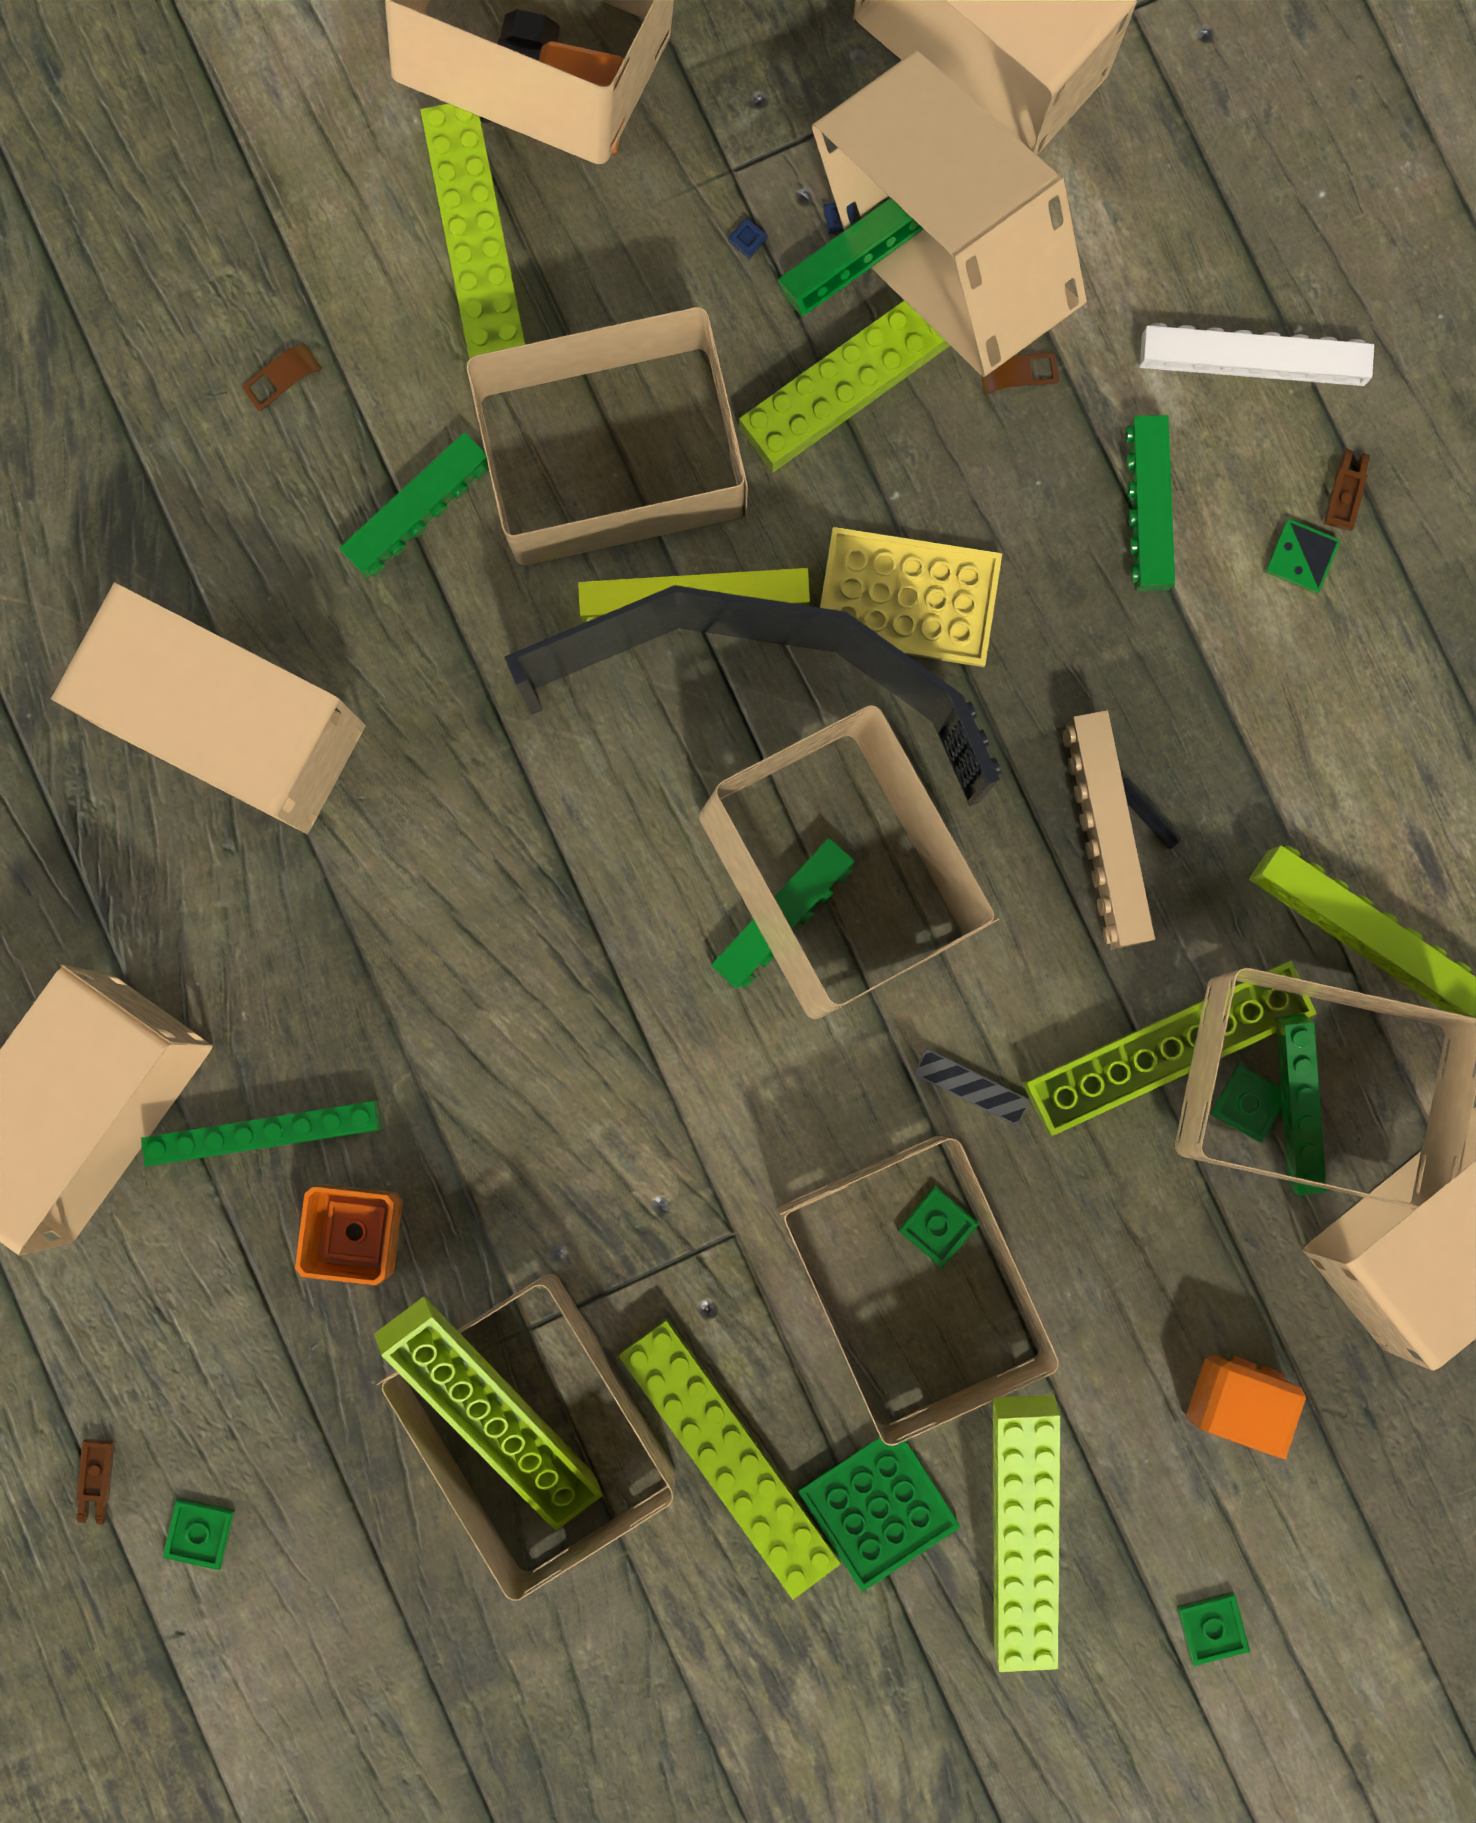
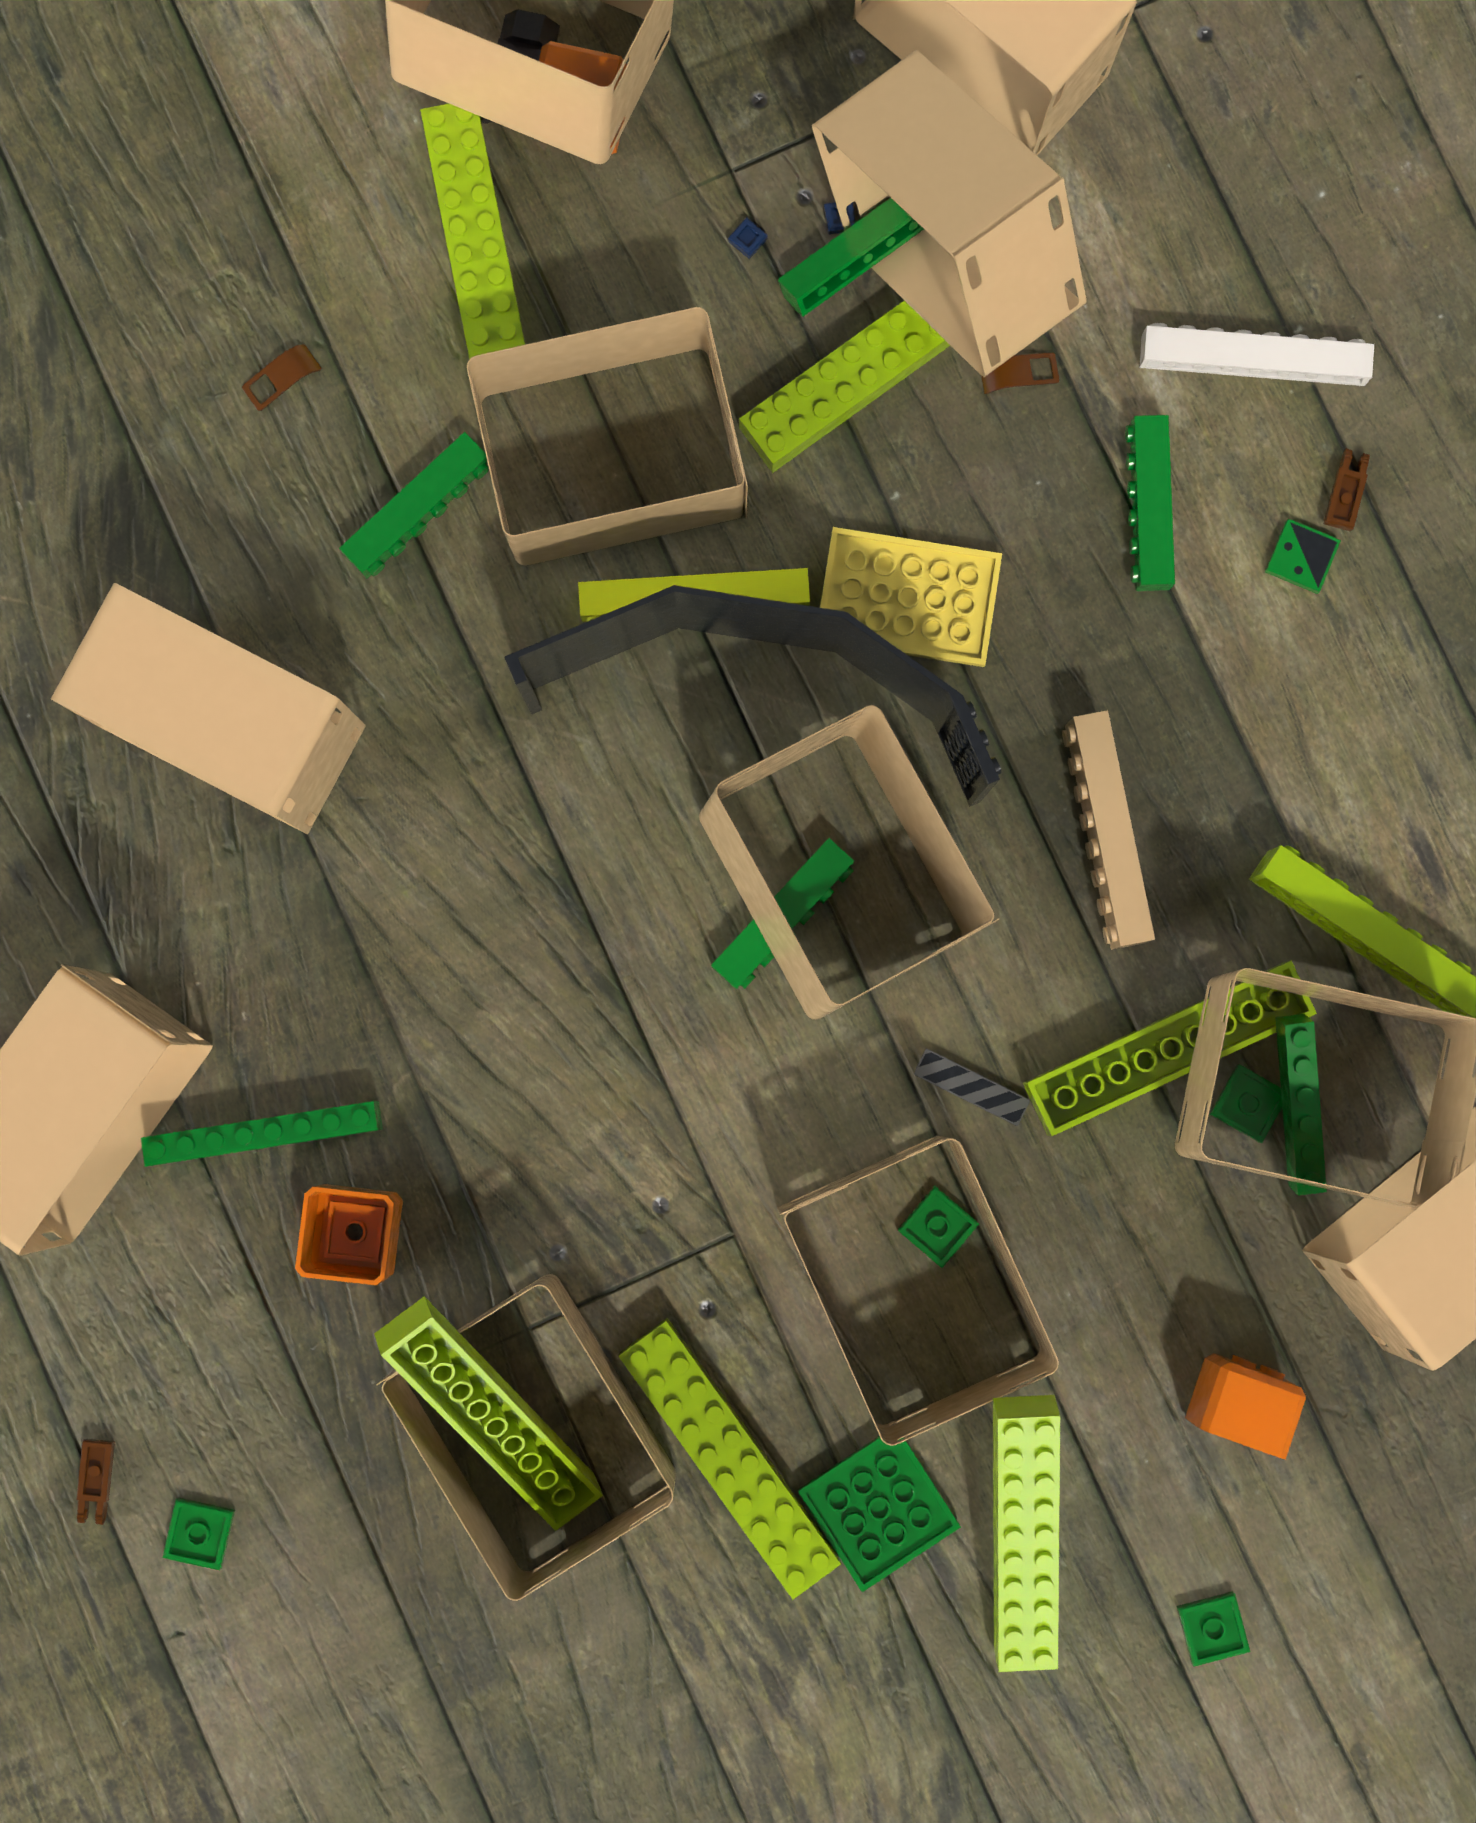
(1150, 815): black axle -> none

